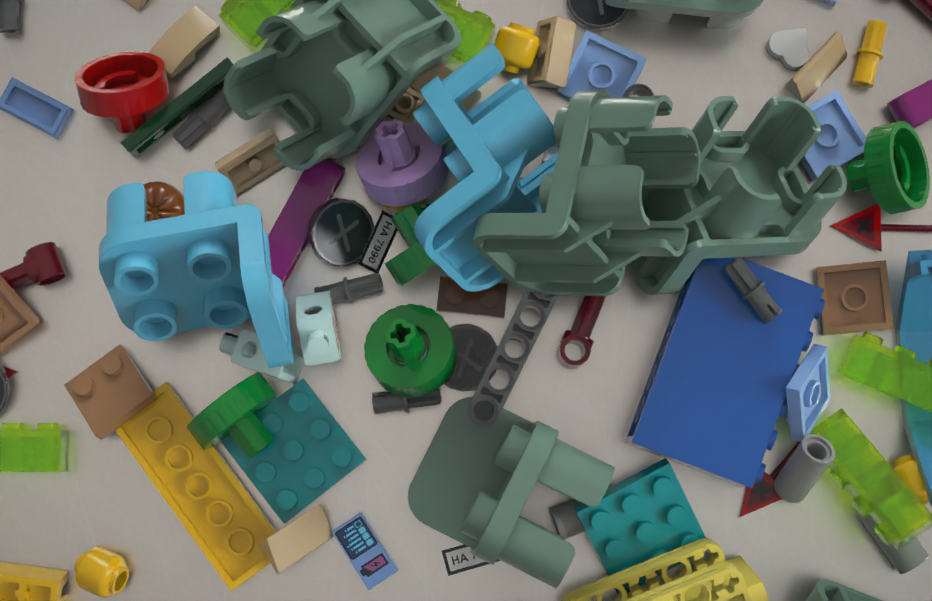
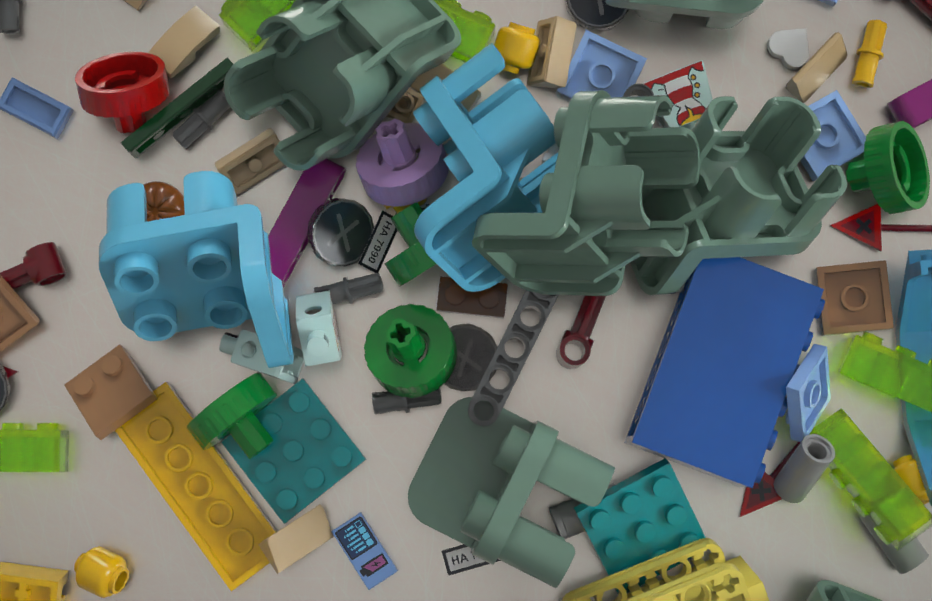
(687, 90): none -> torso
(752, 290): dark grey axle -> none

